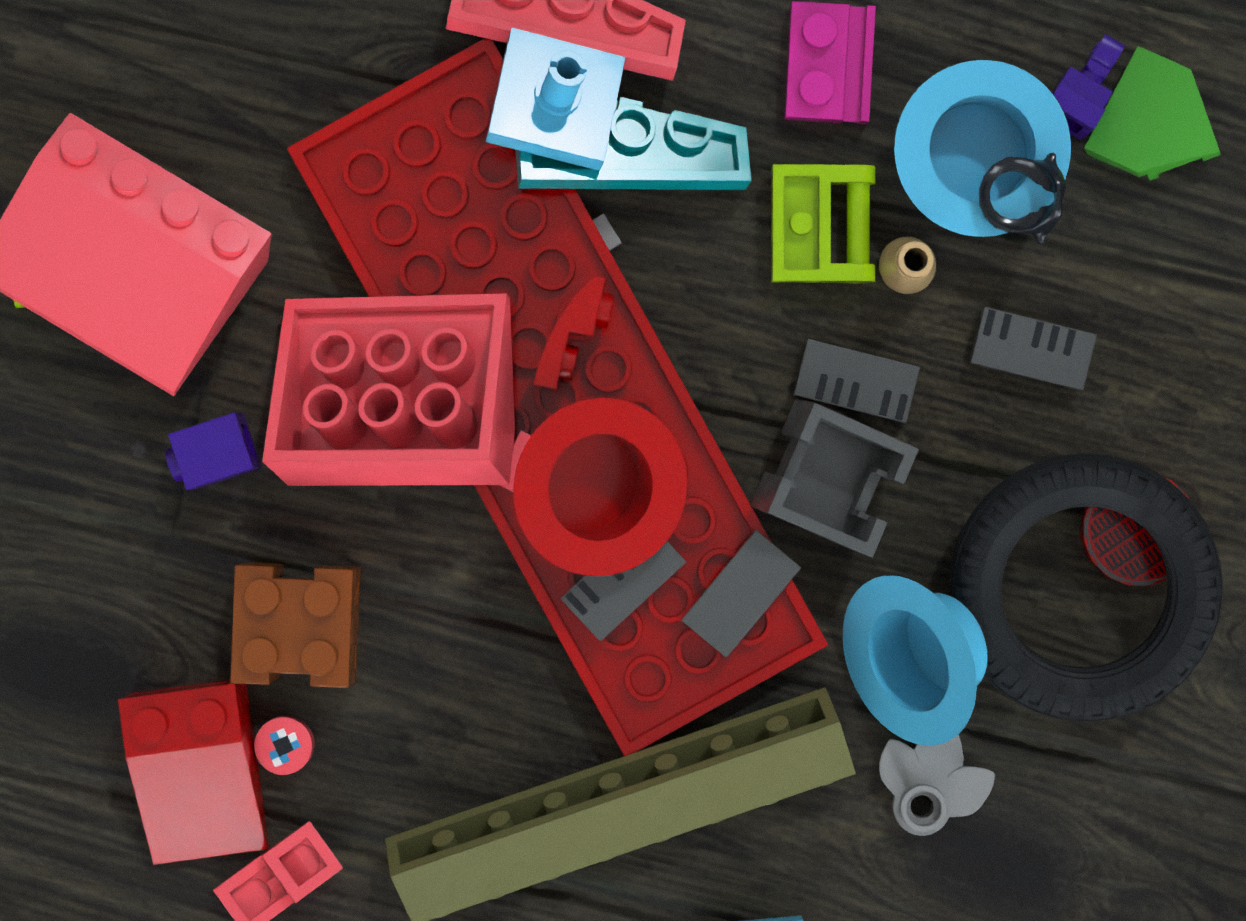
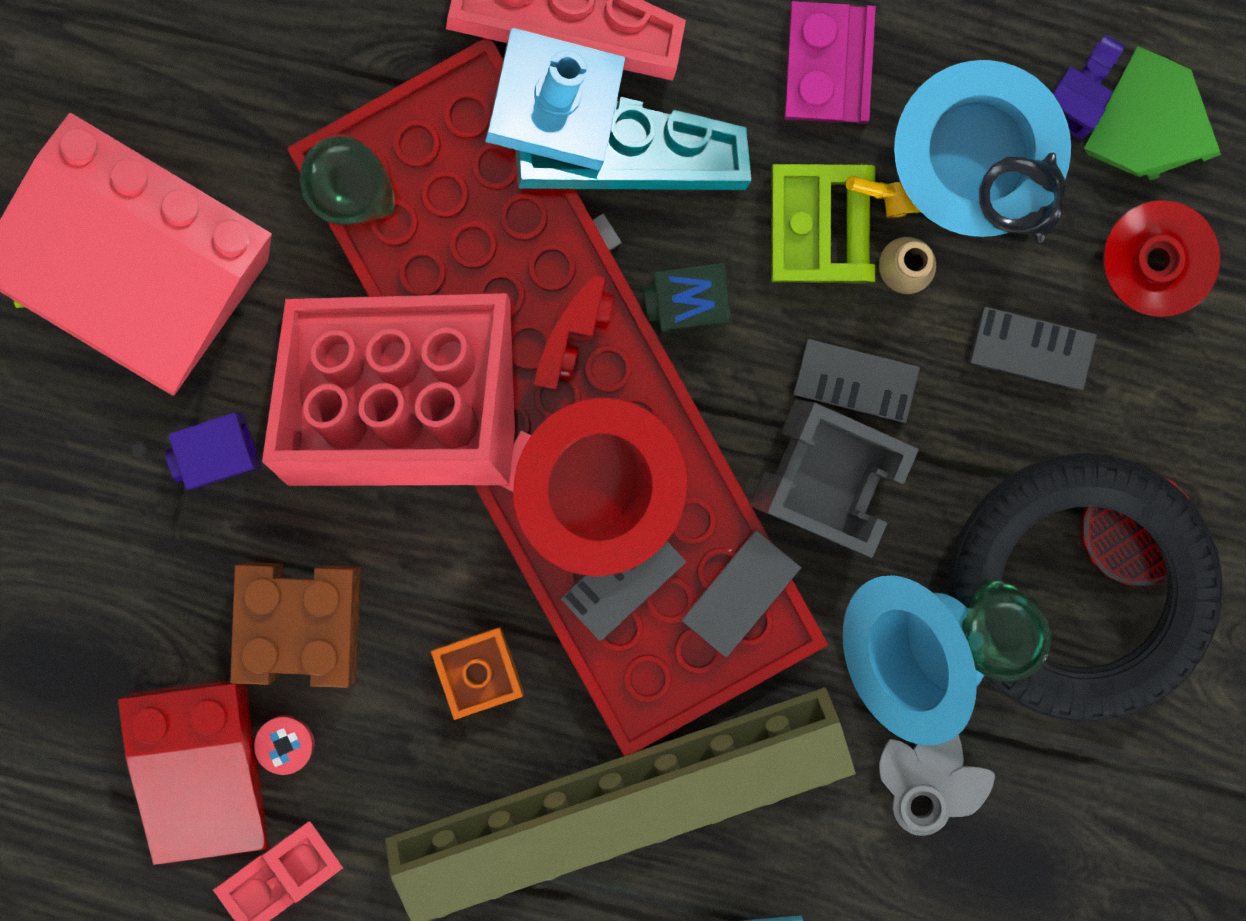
(345, 181): none -> clear green piece
(477, 673): none -> orange piece
(688, 298): none -> clear green brick
(896, 199): none -> yellow hand
(1006, 632): none -> clear green piece
(1189, 252): none -> red dish

